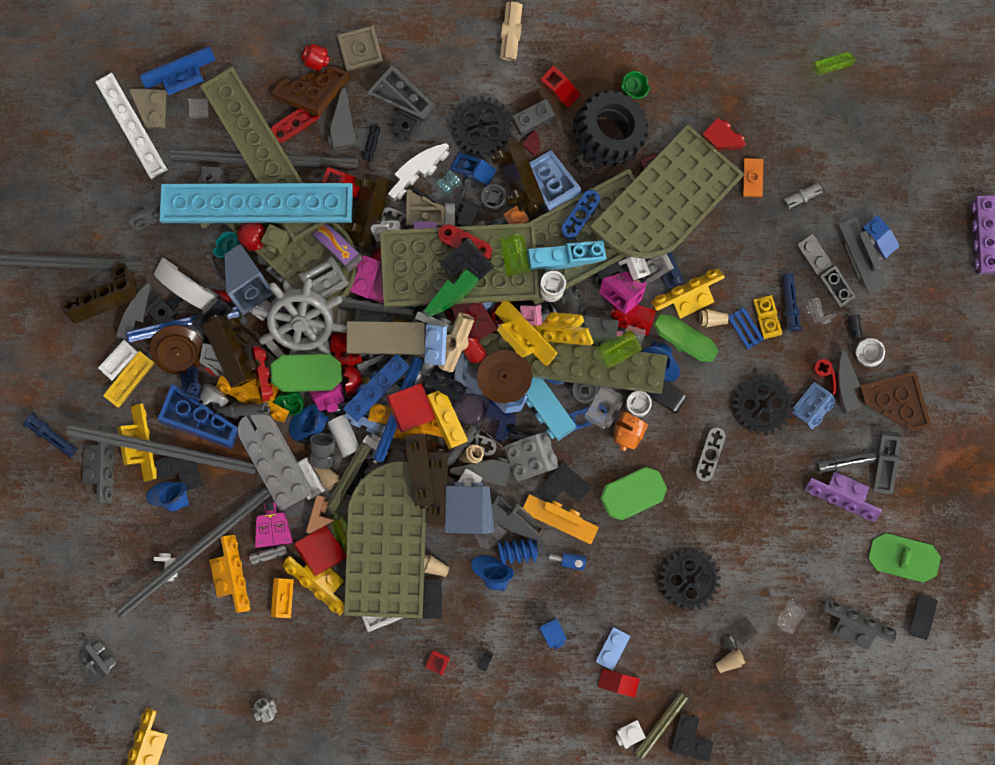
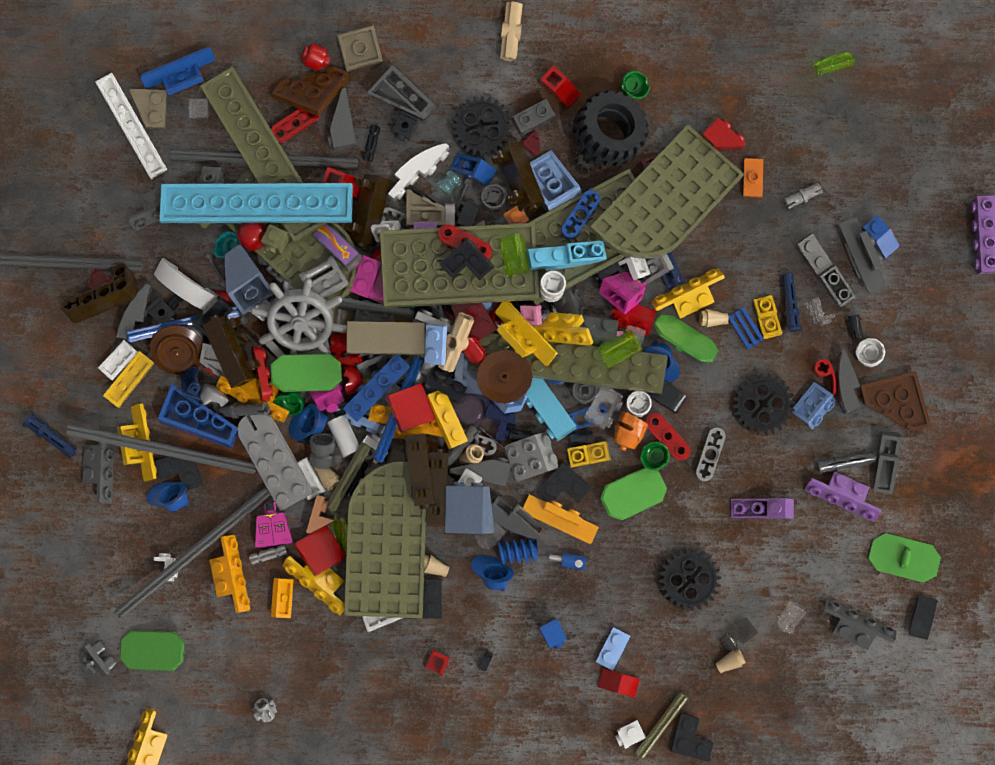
(97, 279): none -> clear red slope
(152, 650): none -> bright green shield
(451, 293): green slope -> none
(581, 438): none -> black pin
(588, 454): none -> yellow slope
(655, 456): none -> green hair
(676, 440): none -> red plate
(763, 508): none -> medium lavender slope

